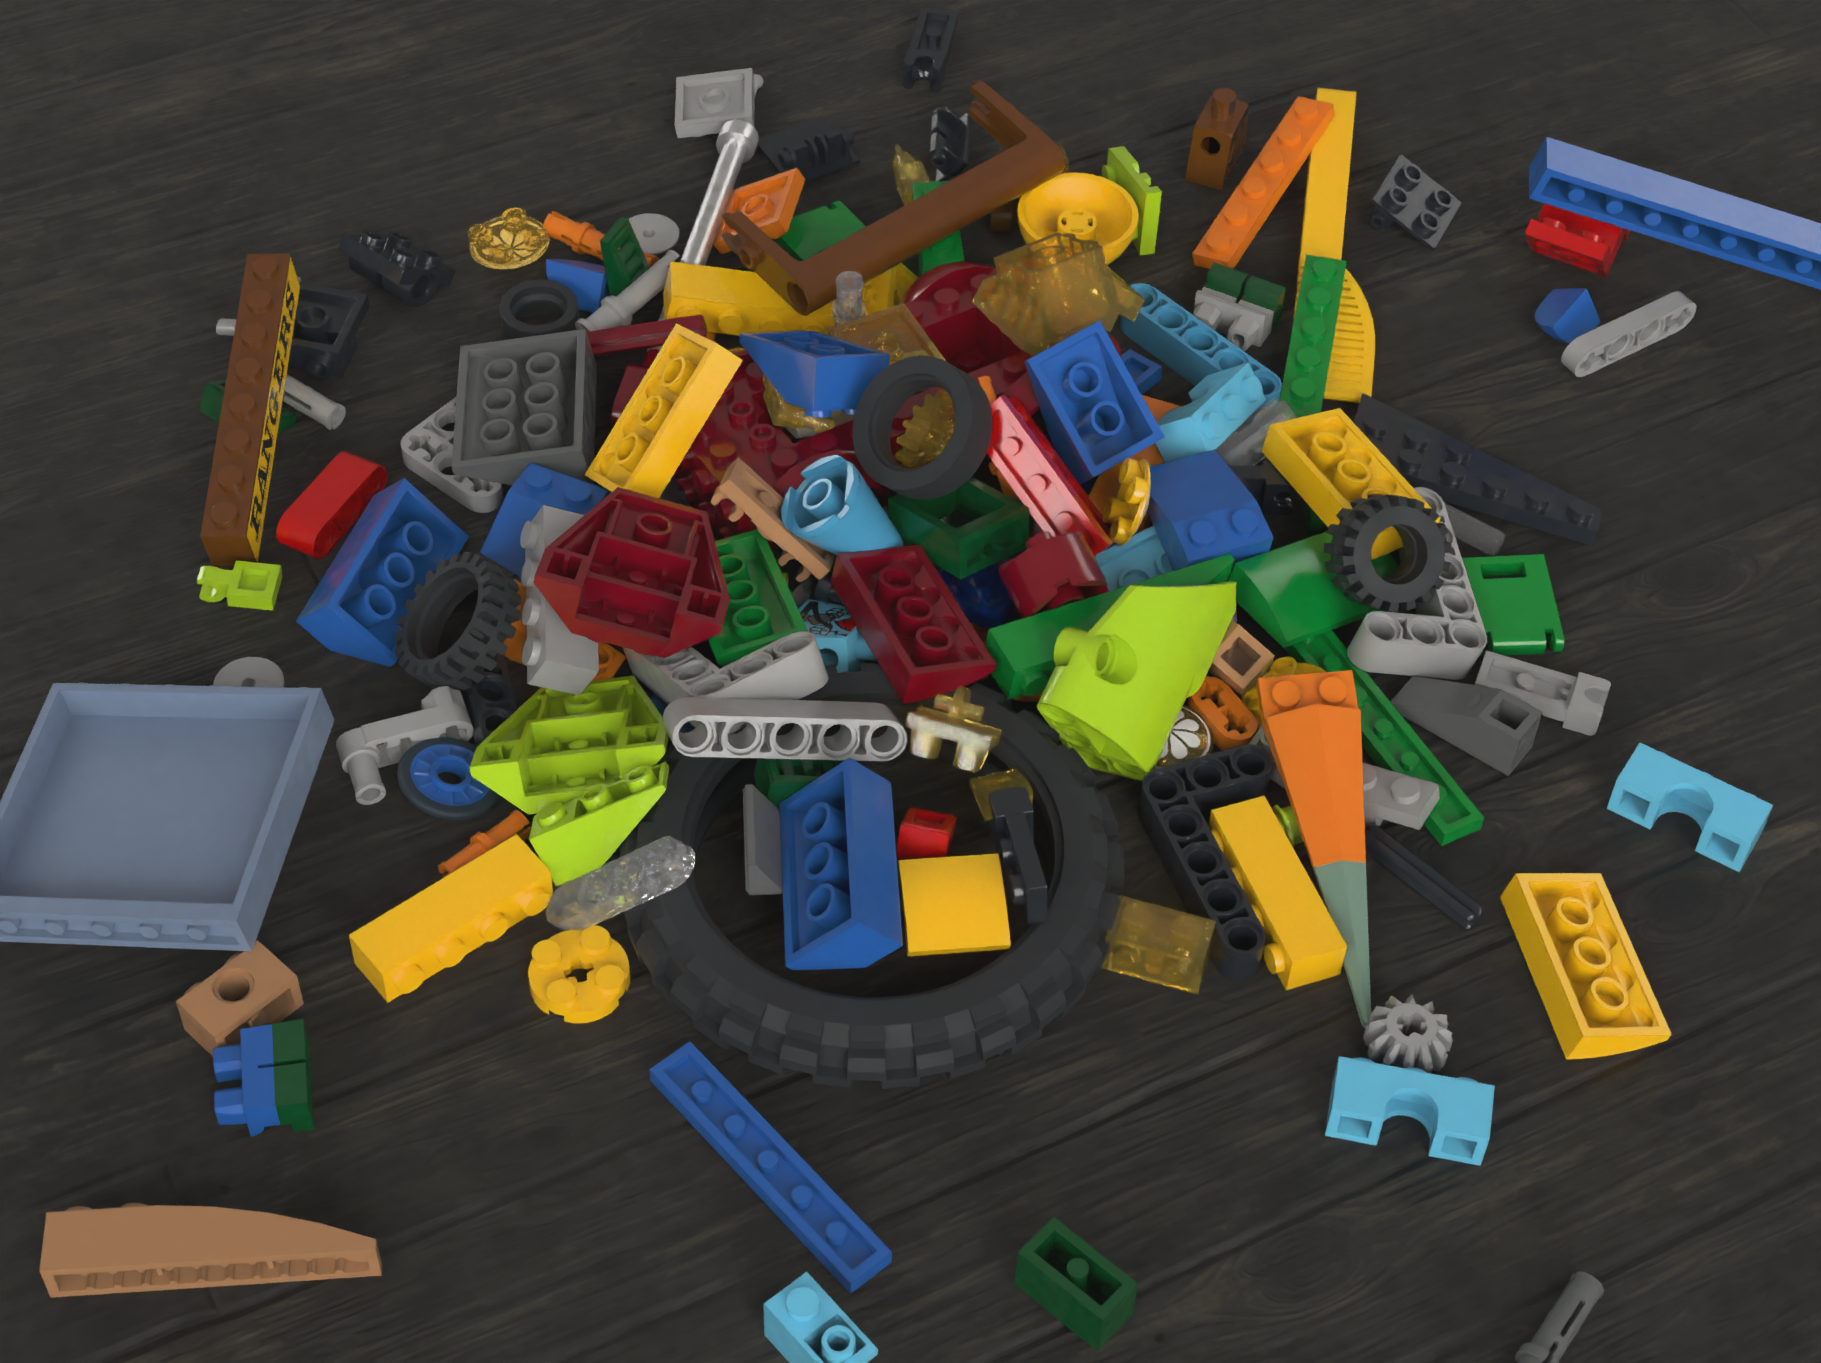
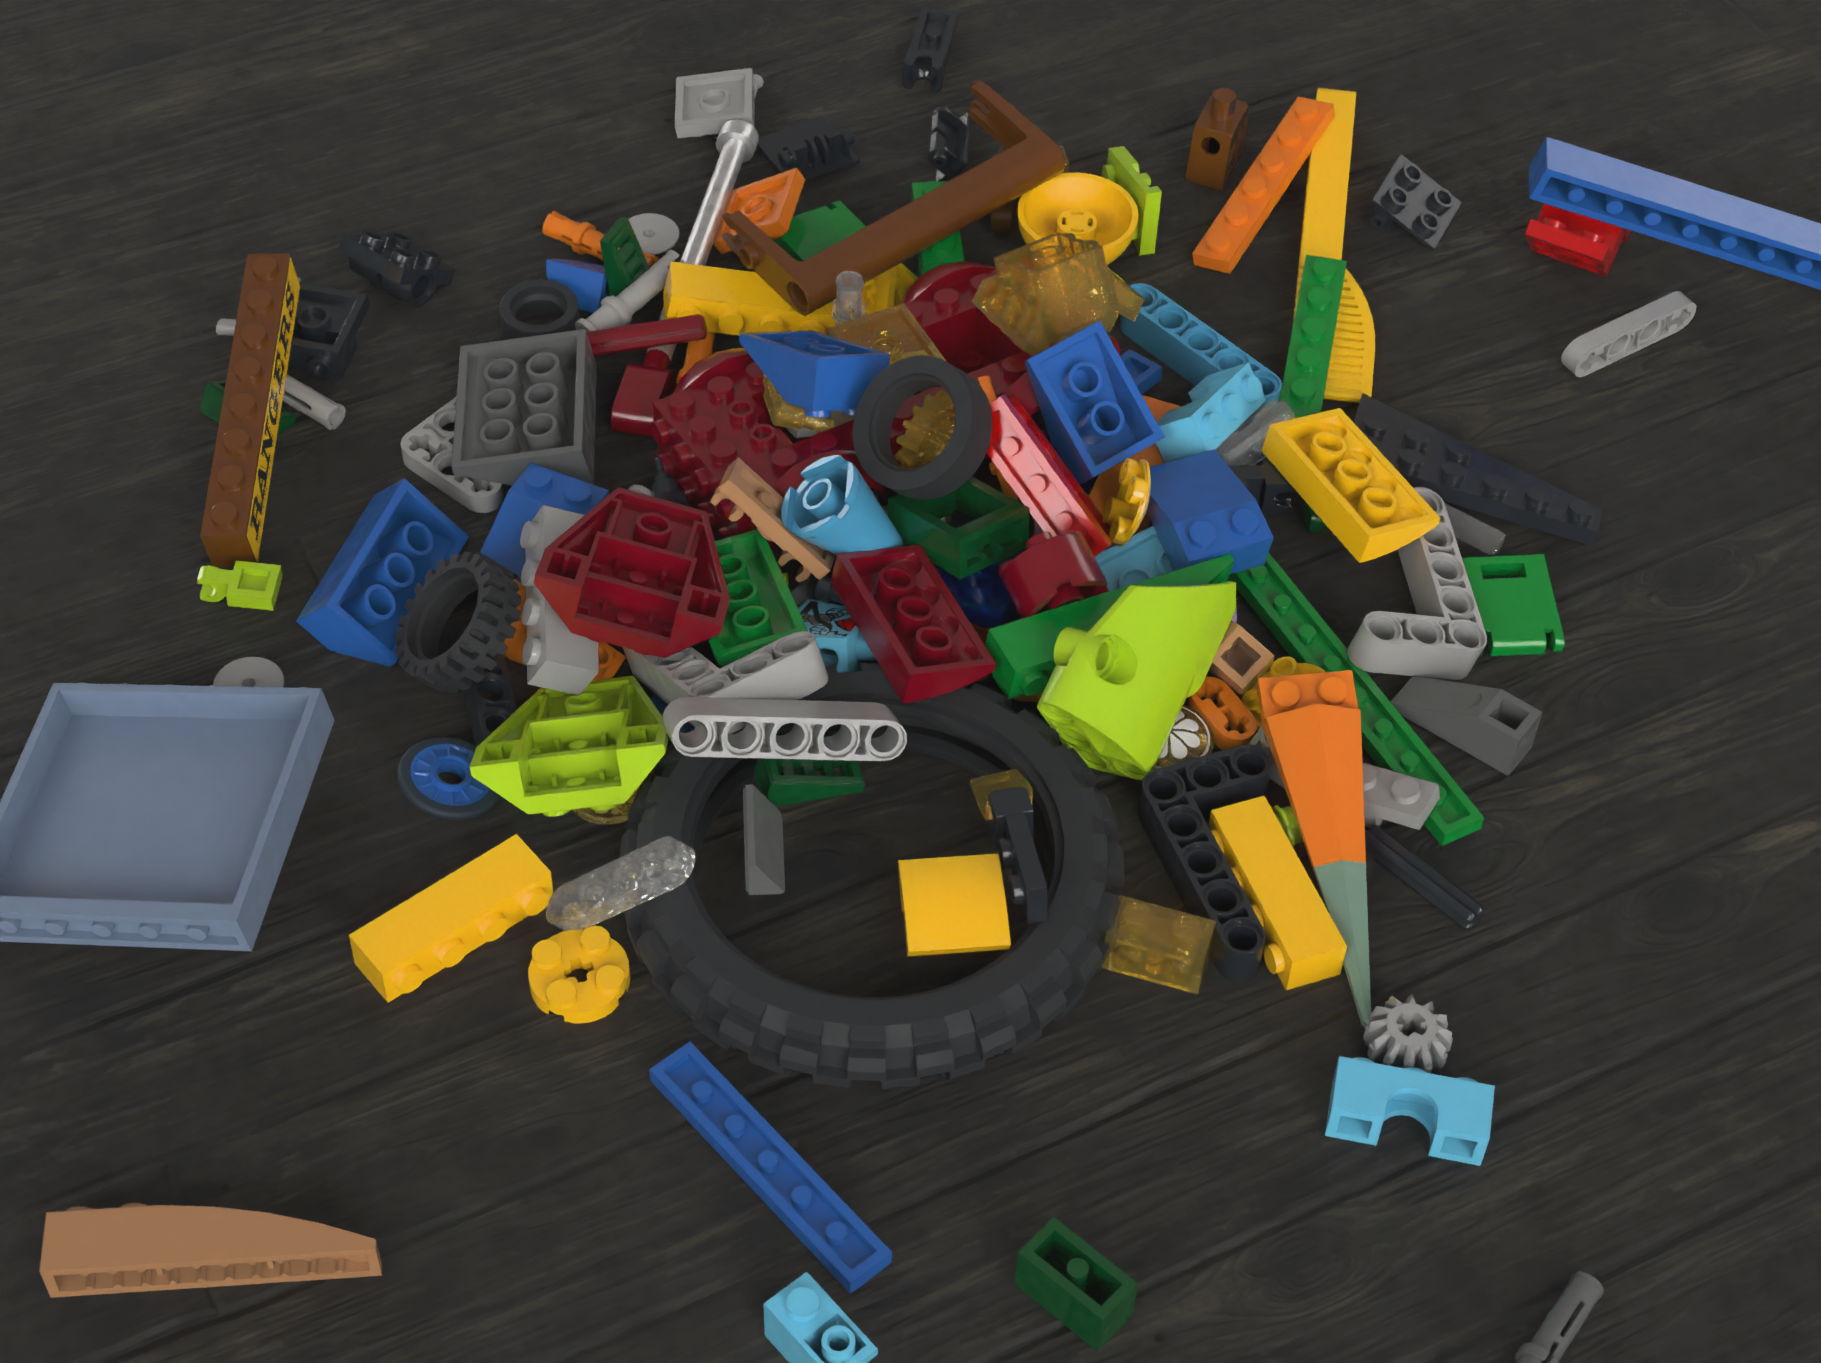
(256, 976): medium nougat brick -> none
(274, 1077): hips -> none
(331, 505): red beam -> none
(361, 756): light grey beam -> none
(483, 842): orange pin -> none
(508, 240): clear yellow dish -> none
(589, 829): lime slope -> none
(664, 414): yellow slope -> none
(840, 871): blue slope -> none
(907, 172): clear yellow piece -> none
(925, 834): red slope -> none
(932, 726): clear yellow hips -> none
(1239, 308): hips -> none
(1294, 593): green slope -> none
(1420, 561): black tyre -> none
(1558, 695): light grey plate -> none
(1567, 314): blue brick -> none
(1583, 964): yellow slope -> none
(1660, 784): medium azure arch -> none

